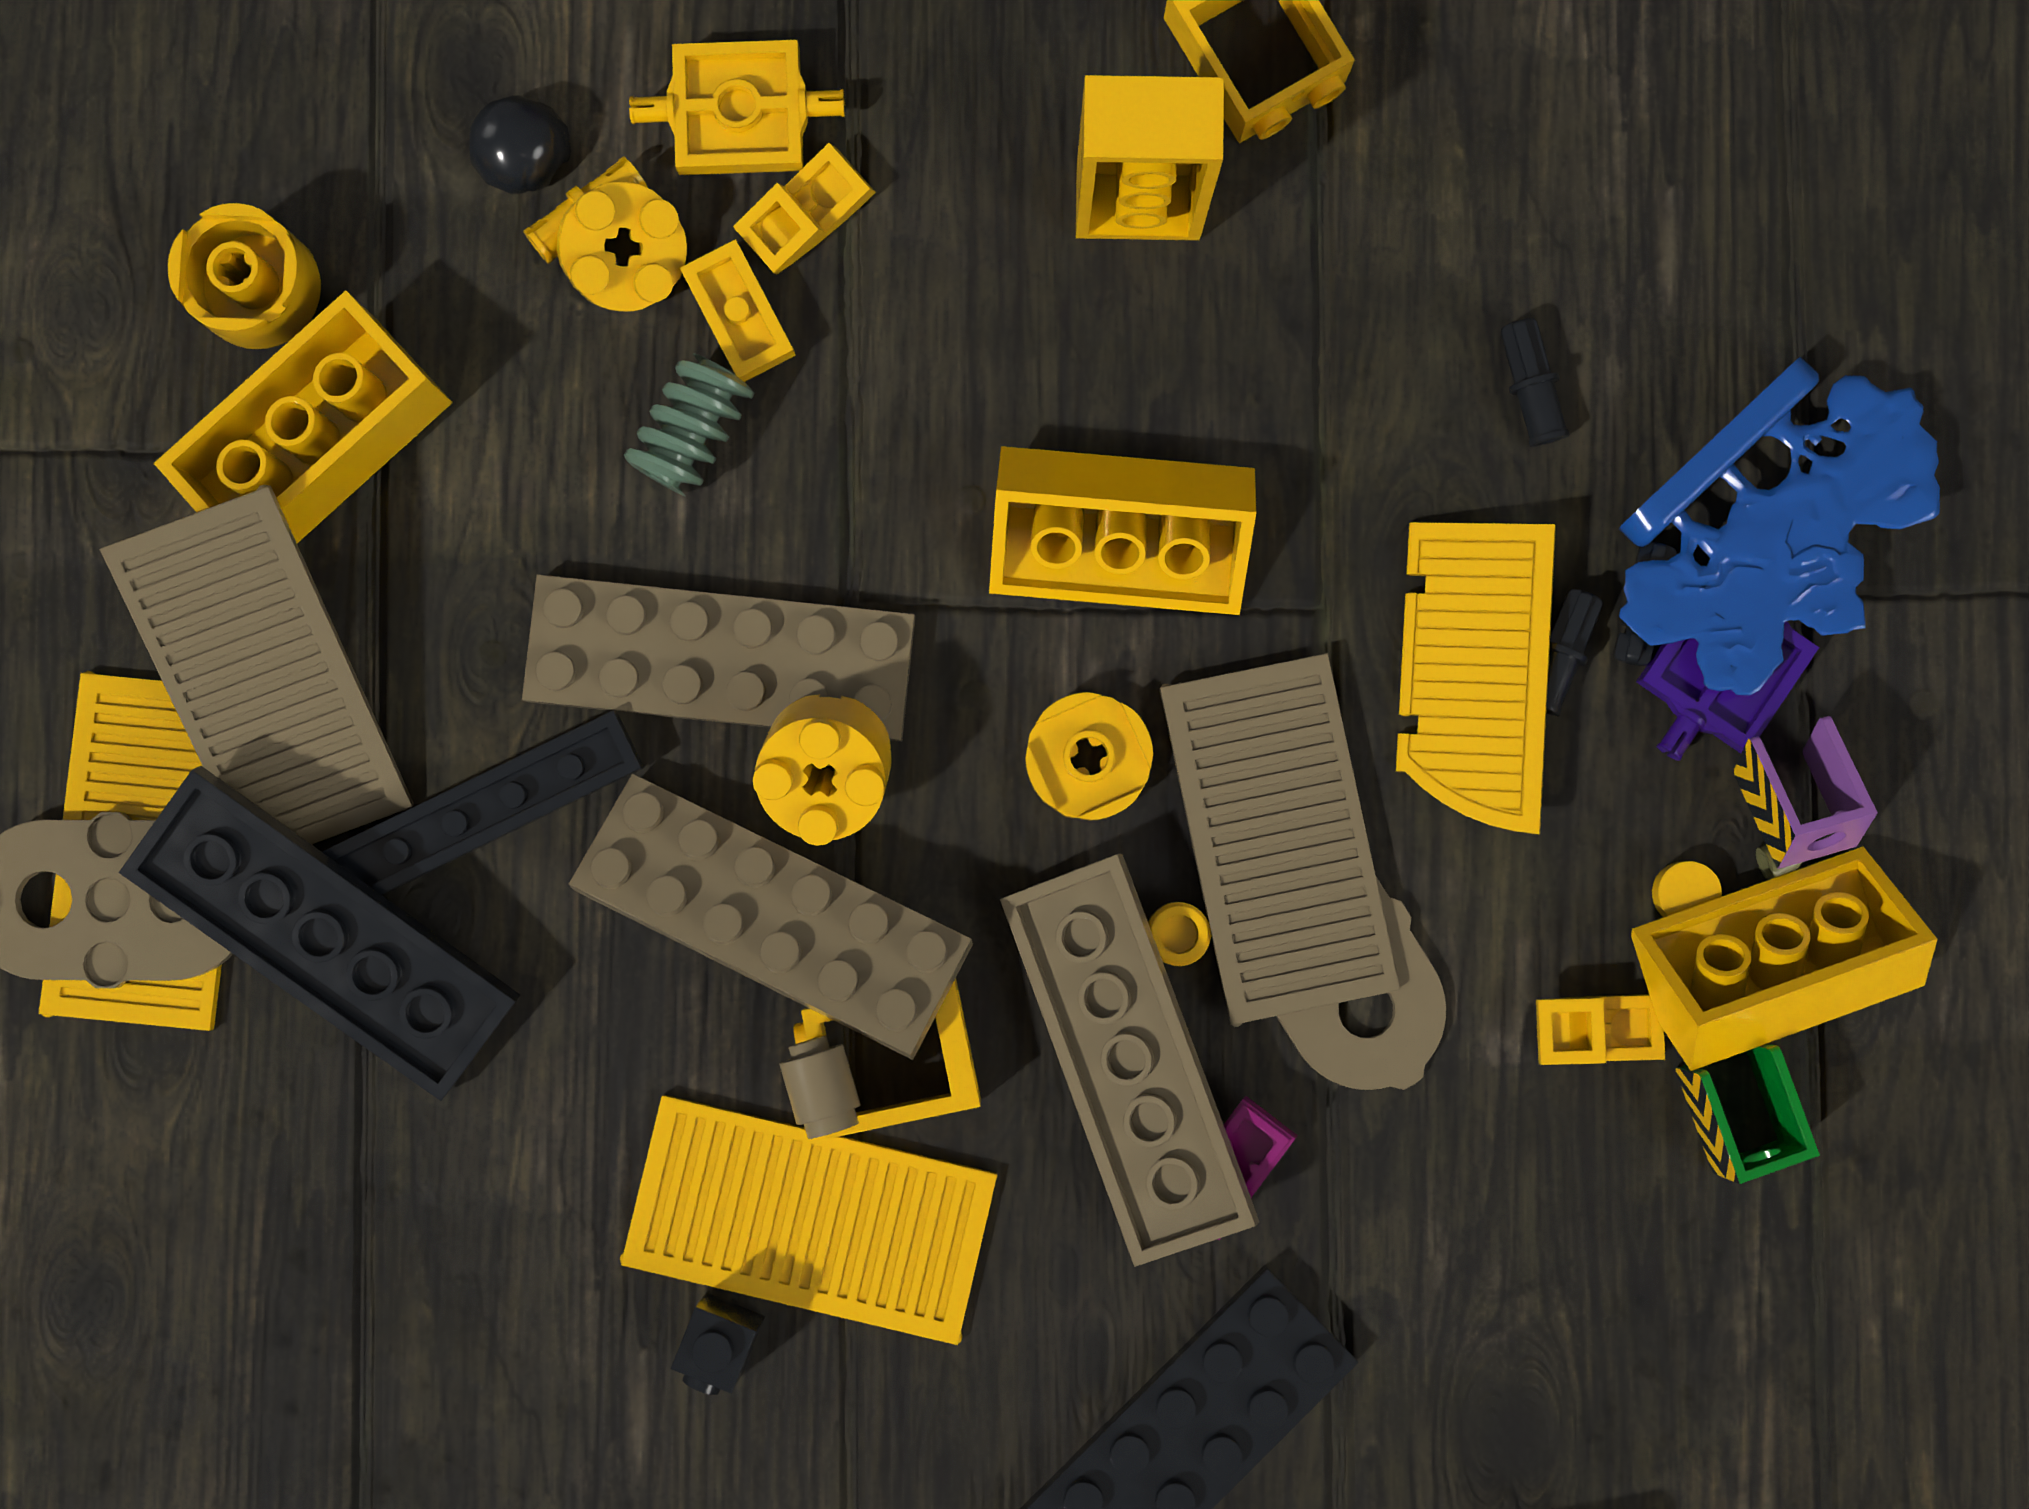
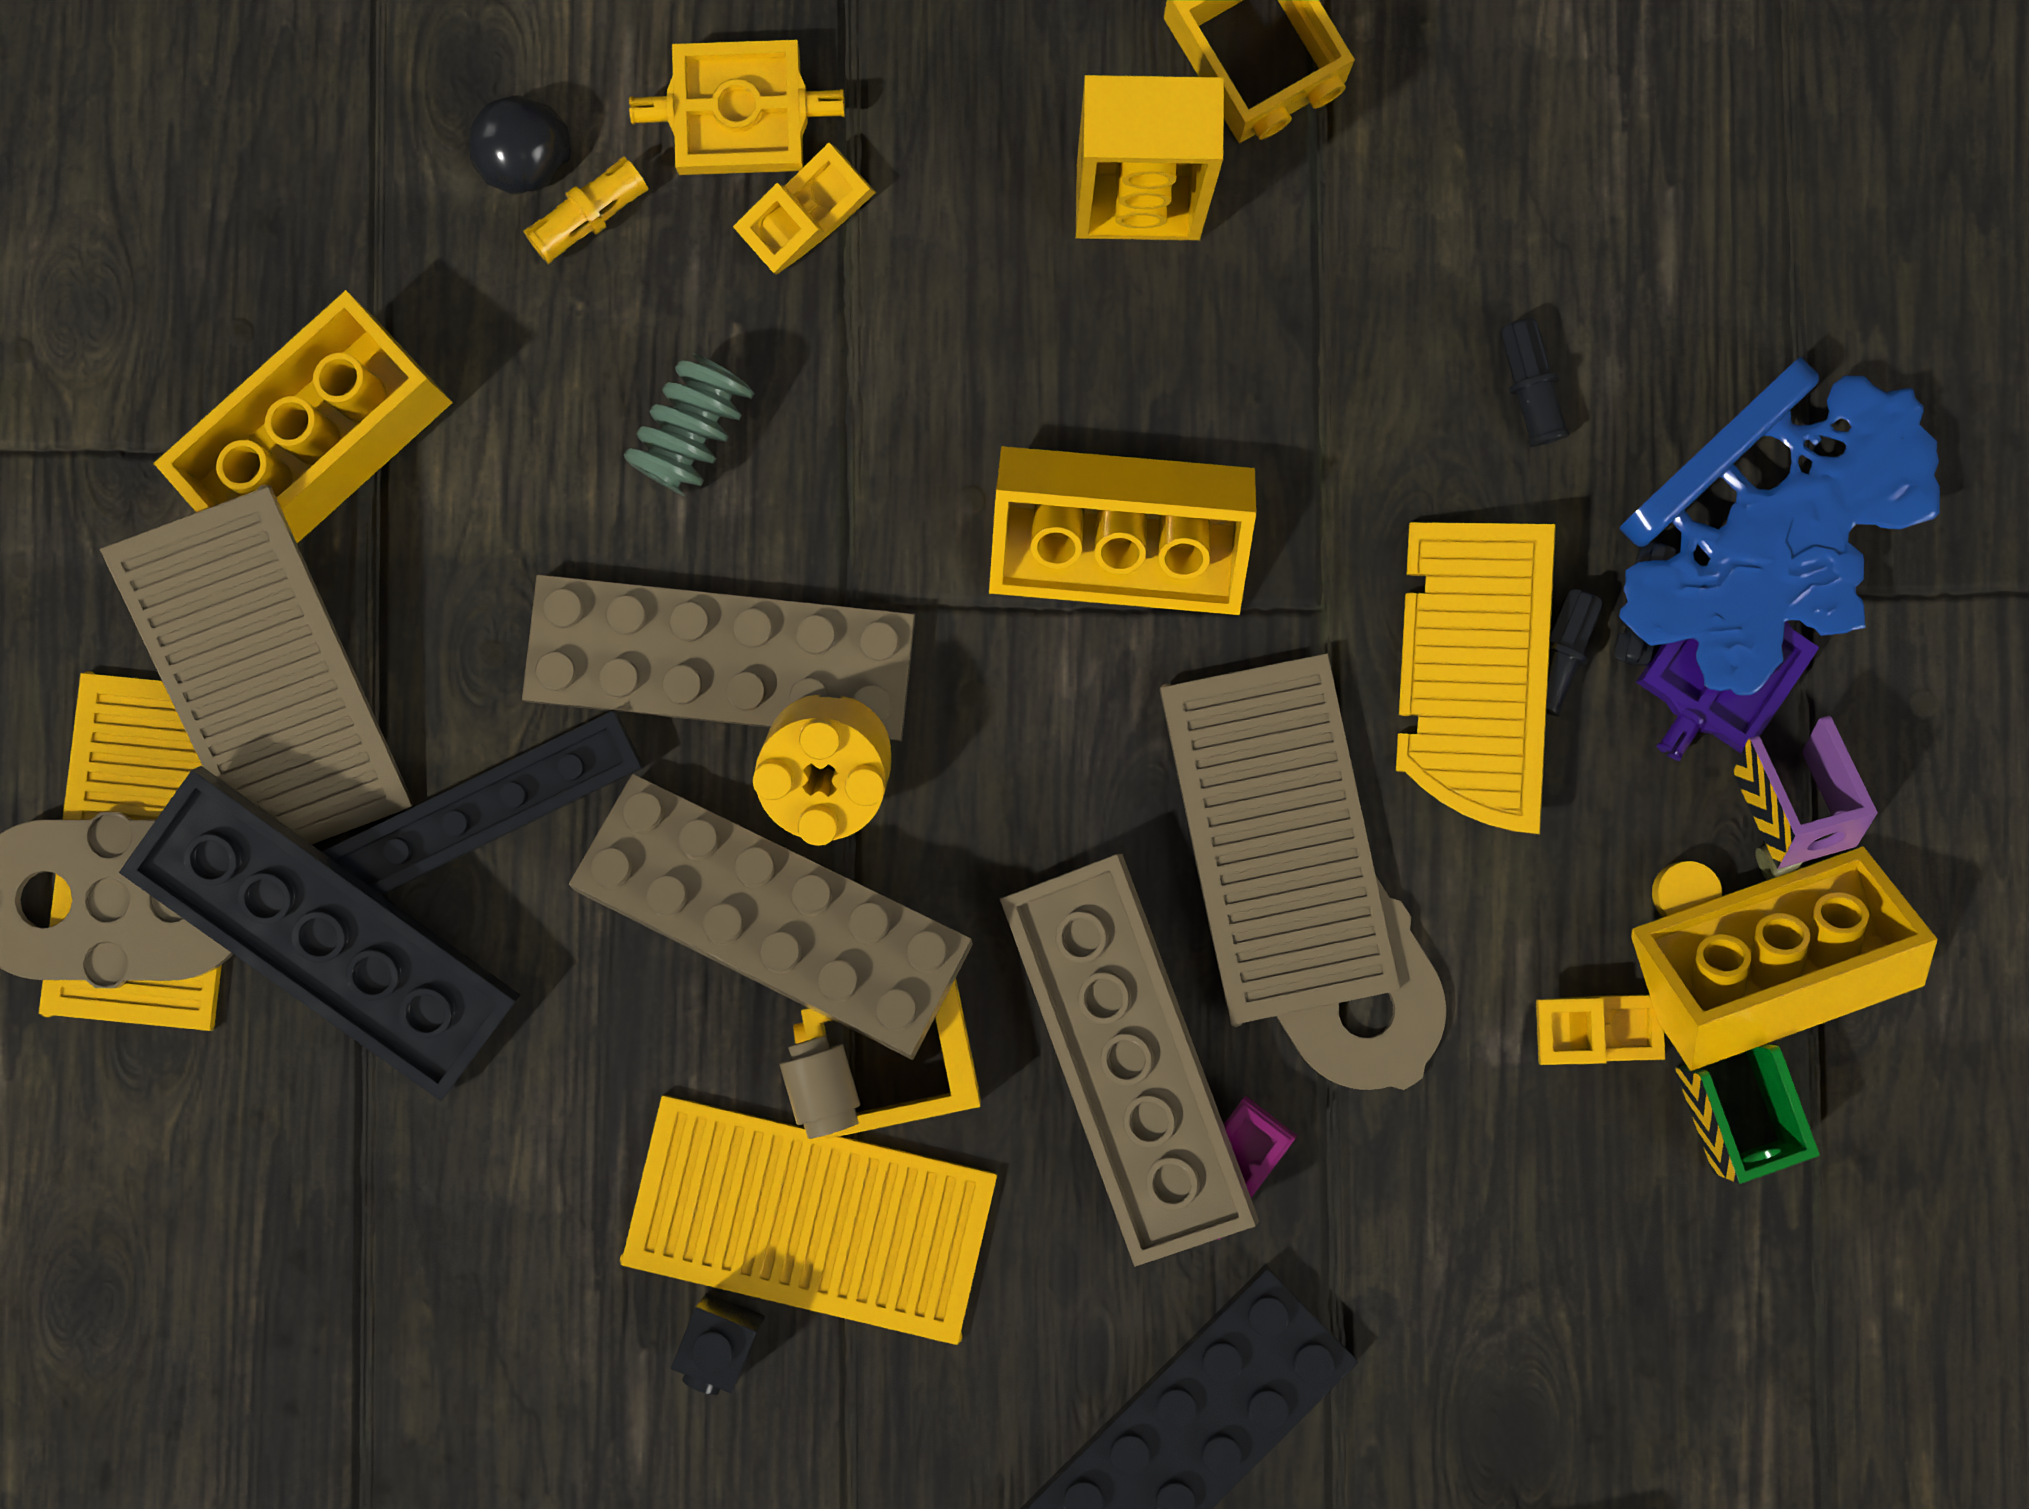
(248, 246): yellow brick -> none
(651, 224): yellow plate -> none
(737, 311): yellow plate -> none
(1103, 723): yellow plate -> none
(1180, 933): yellow tile -> none

